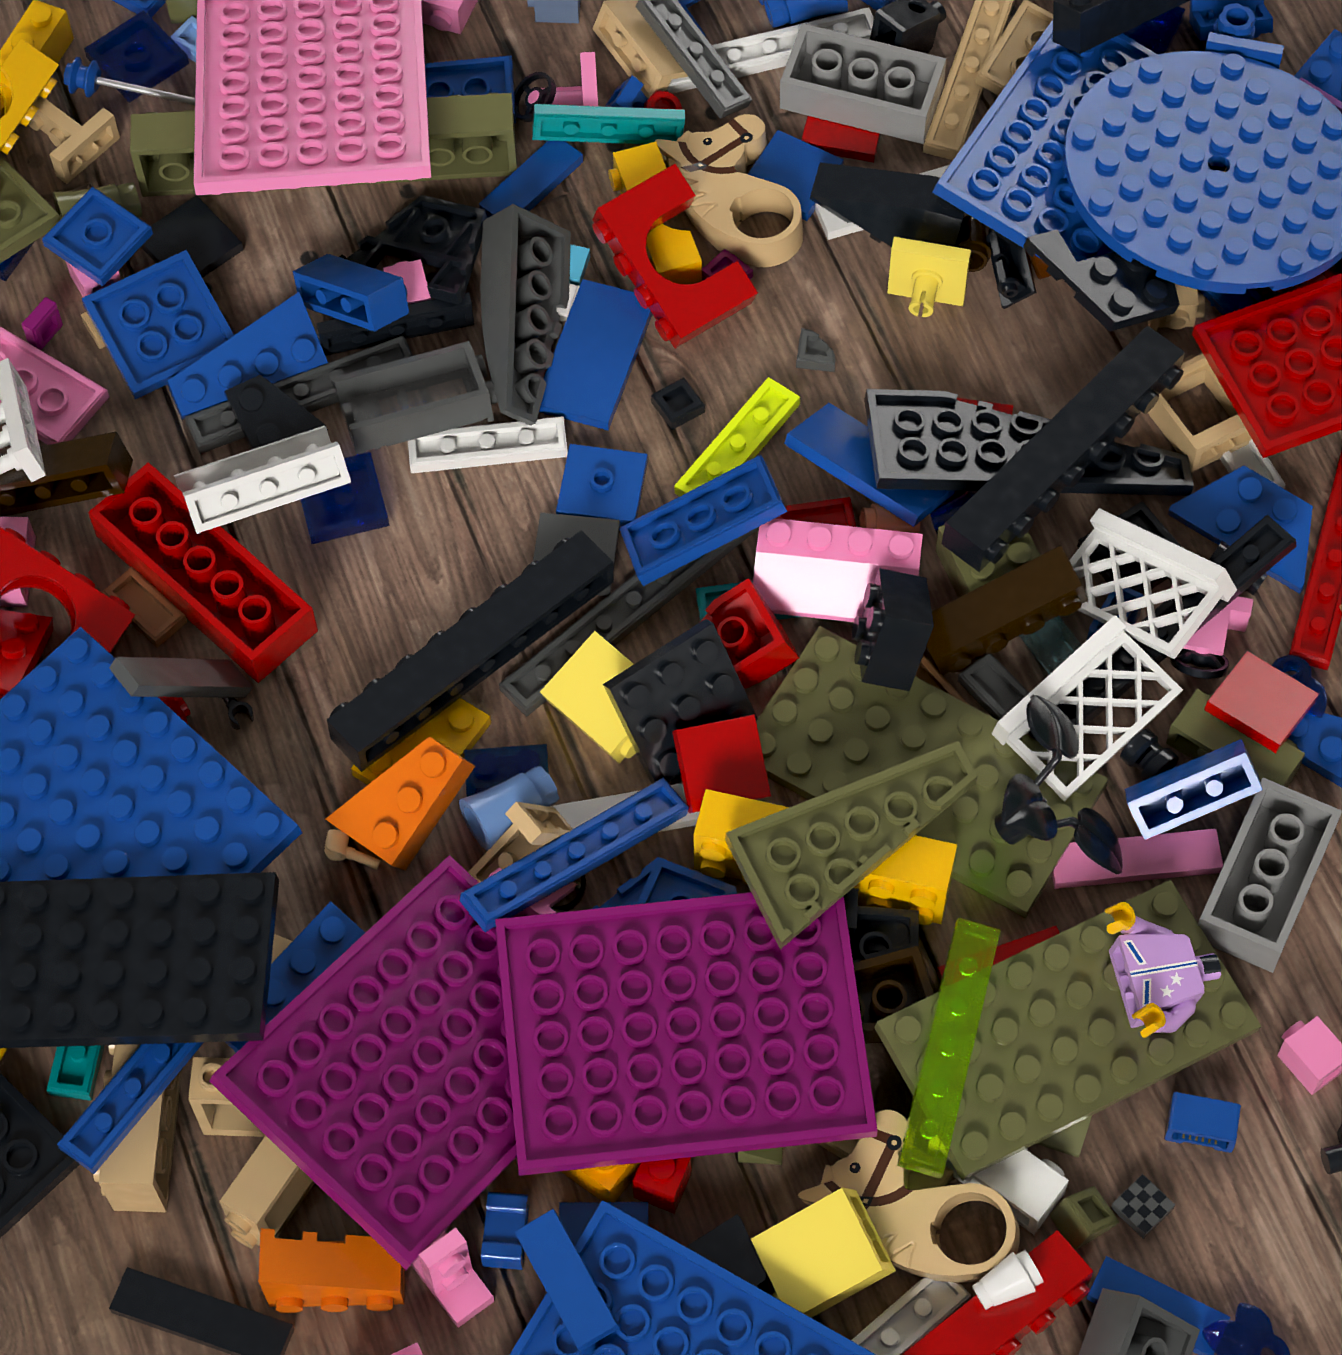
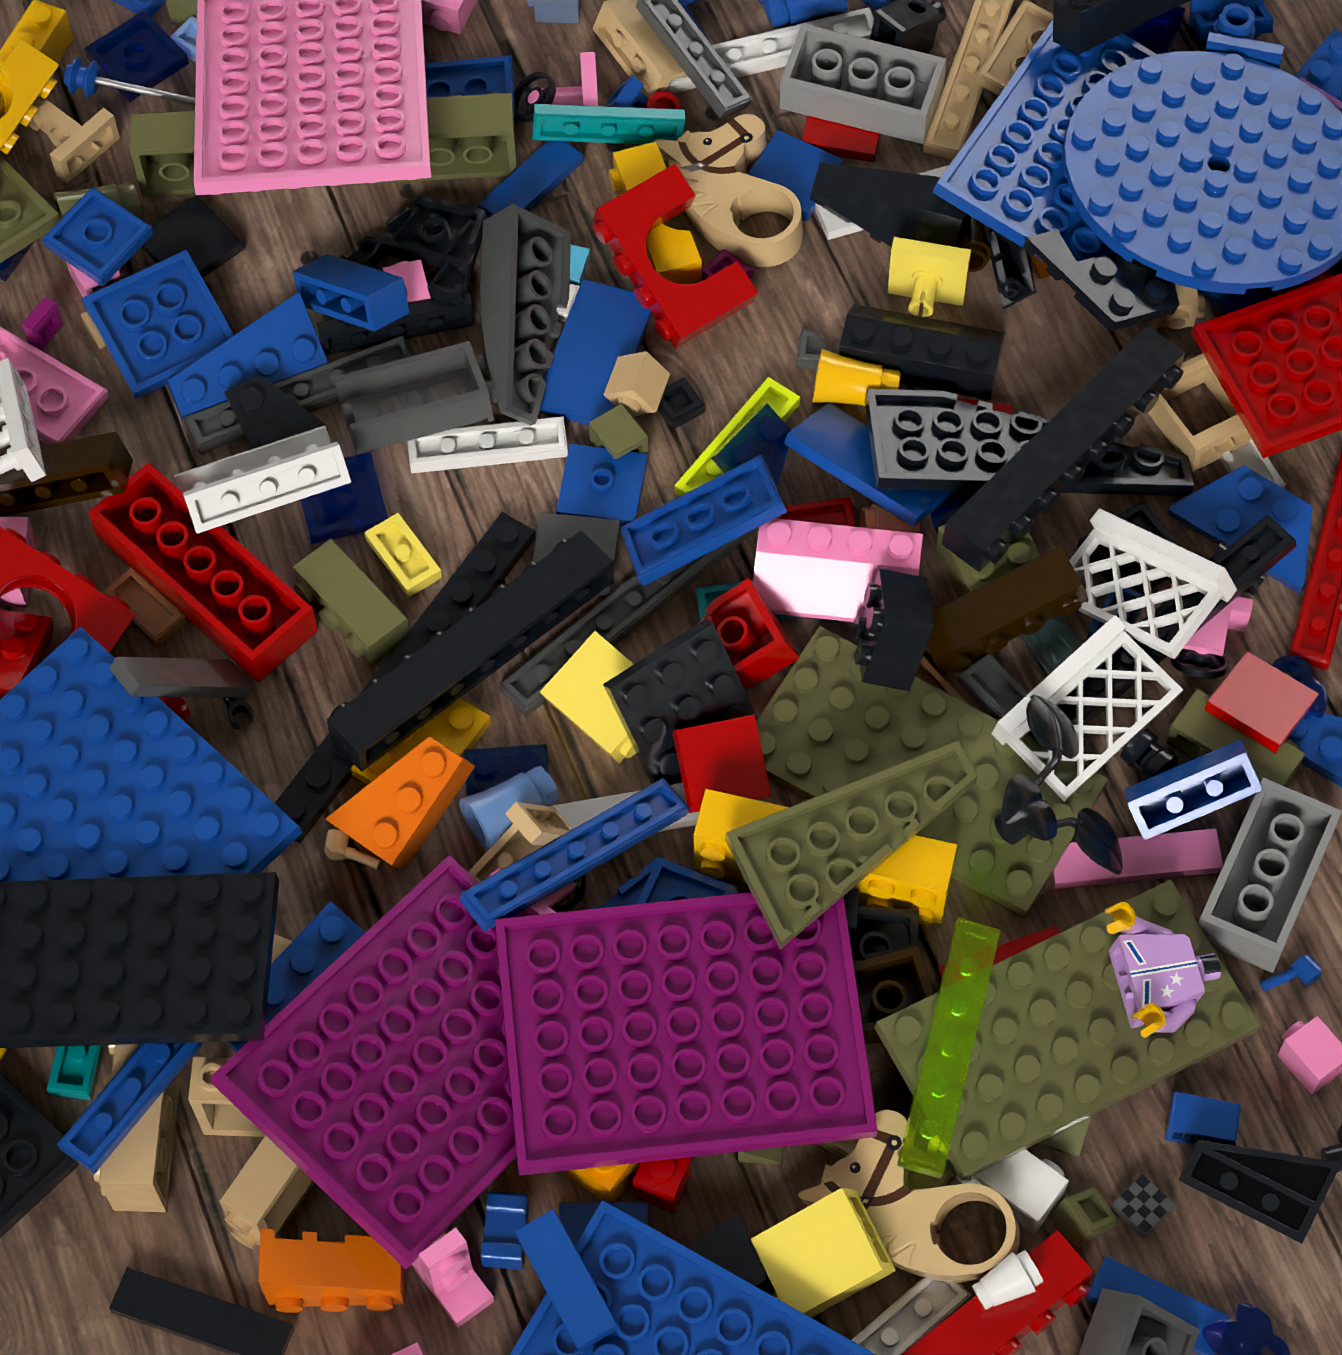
(350, 602): none -> olive brick
(403, 555): none -> light yellow plate
(468, 587): none -> black plate
(618, 433): none -> olive panel
(637, 383): none -> tan brick
(759, 435): none -> clear blue wing
(847, 379): none -> yellow plant
(925, 350): none -> black slope
(1263, 1184): none -> black wedge
(1304, 968): none -> blue hand

